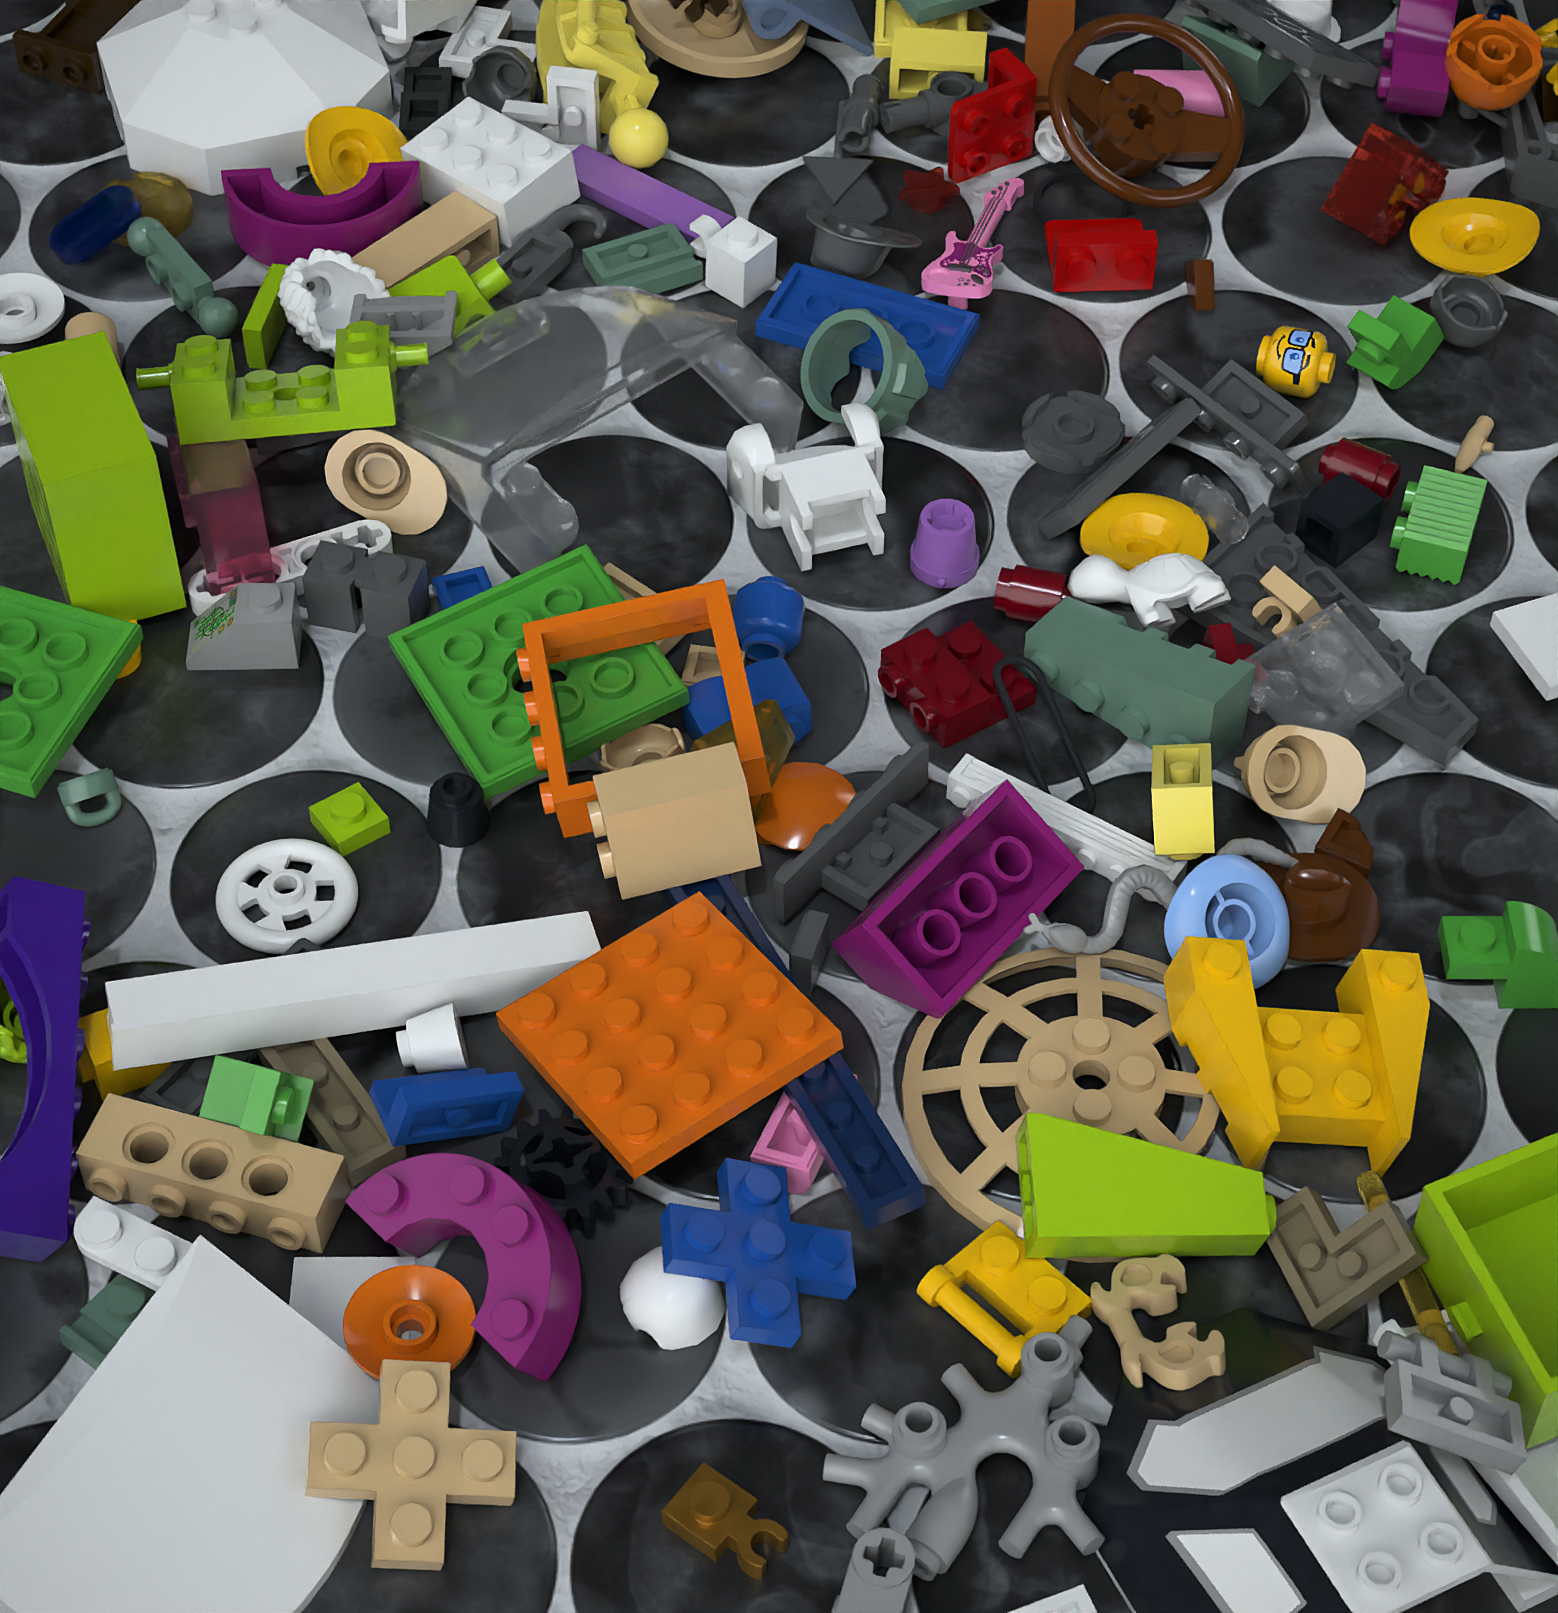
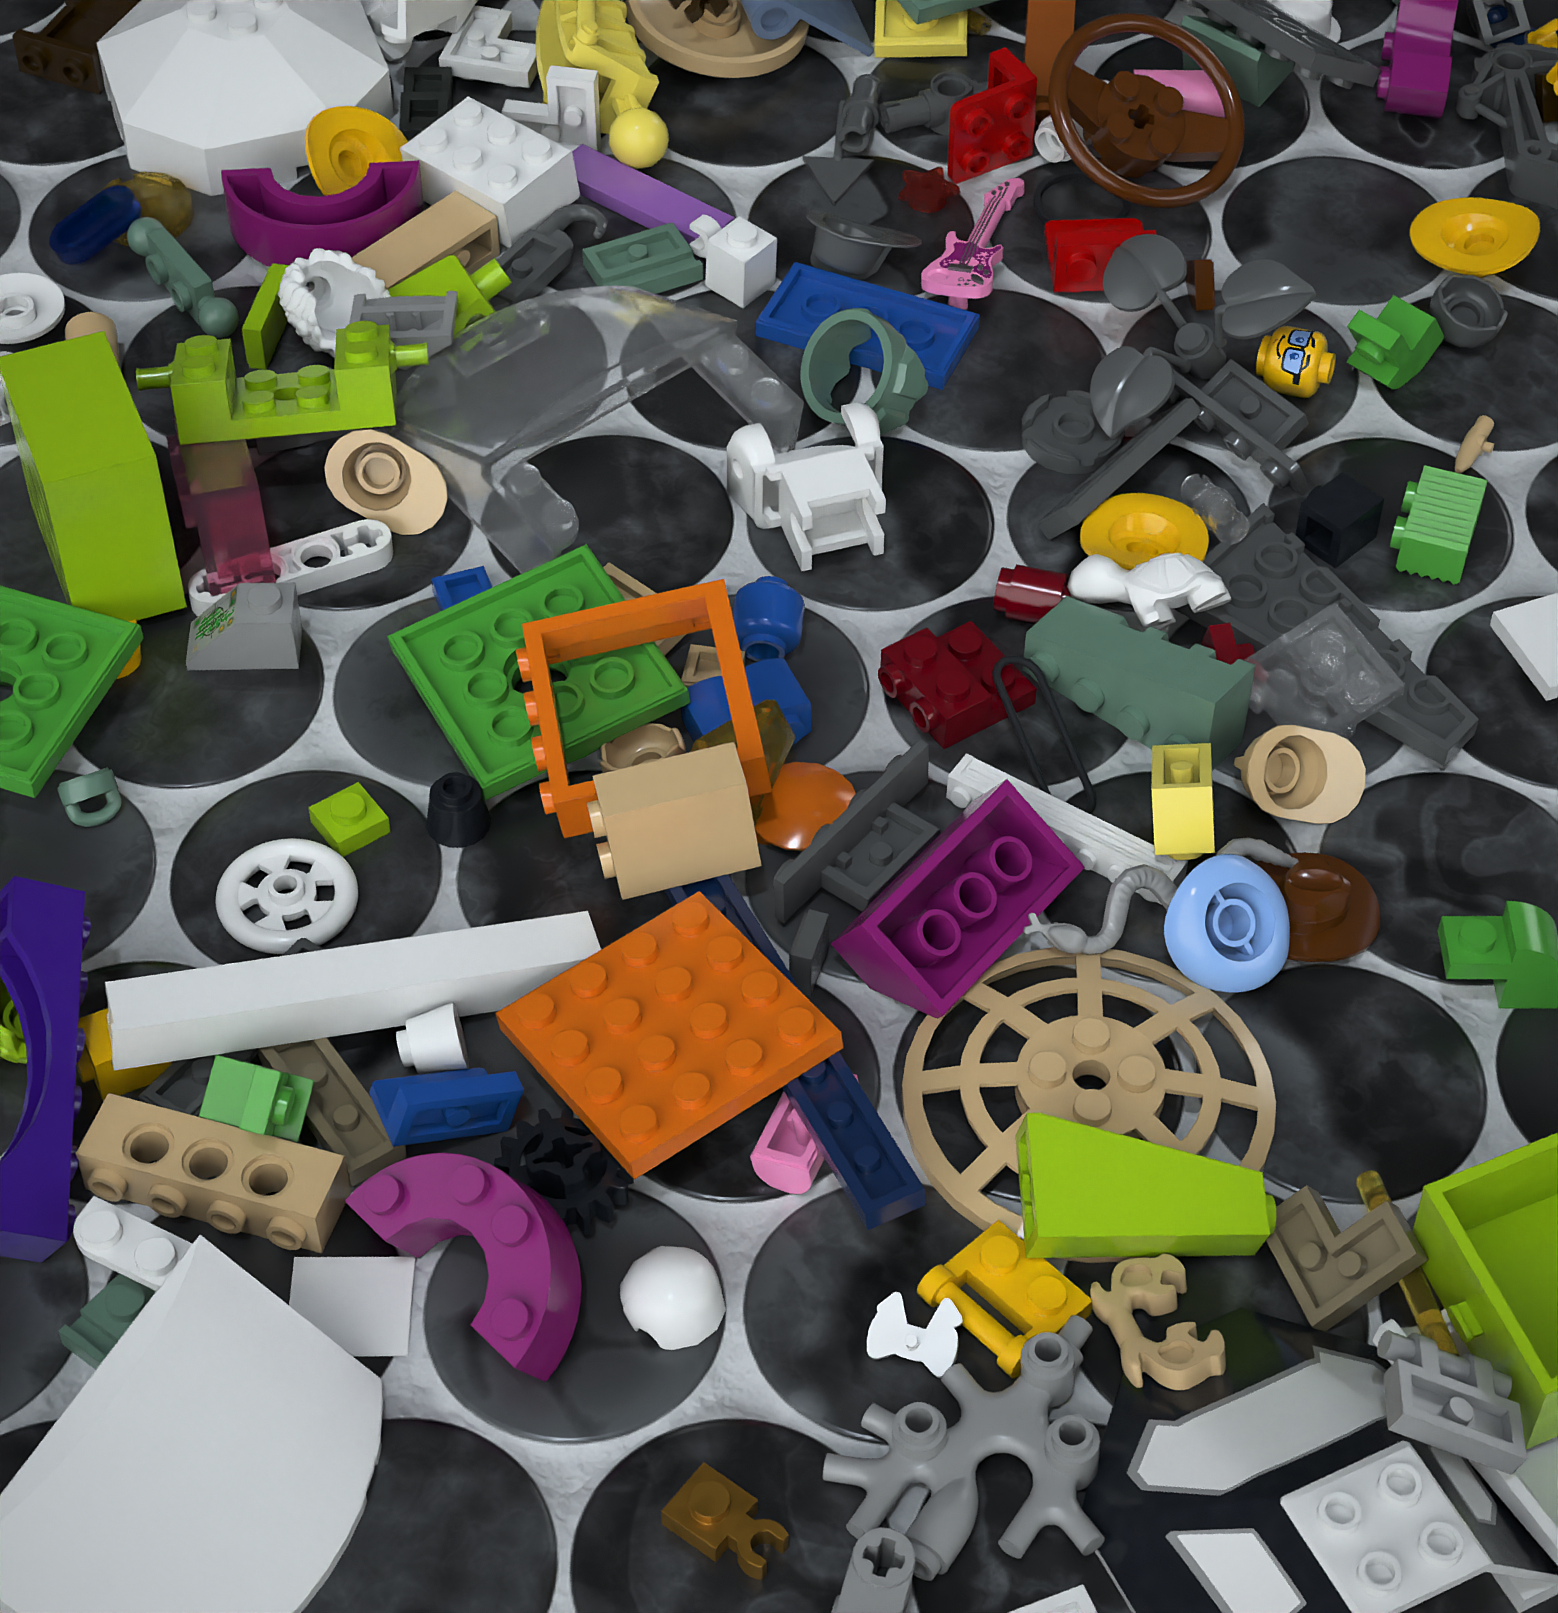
(390, 588): dark grey piece -> none
(407, 1300): orange dish -> none
(411, 1464): tan plate -> none
(501, 75): dark grey hair -> none
(757, 1252): blue plate -> none
(925, 52): light yellow brick -> none
(934, 1346): none -> white piece
(945, 545): medium lavender piece -> none
(1142, 268): none -> dark grey plant
(1284, 599): tan tile -> none
(1304, 1071): yellow wedge -> none
(1346, 842): reddish brown tile -> none
(1363, 464): dark red brick -> none
(1381, 183): clear red brick -> none
(1492, 61): orange cylinder -> none

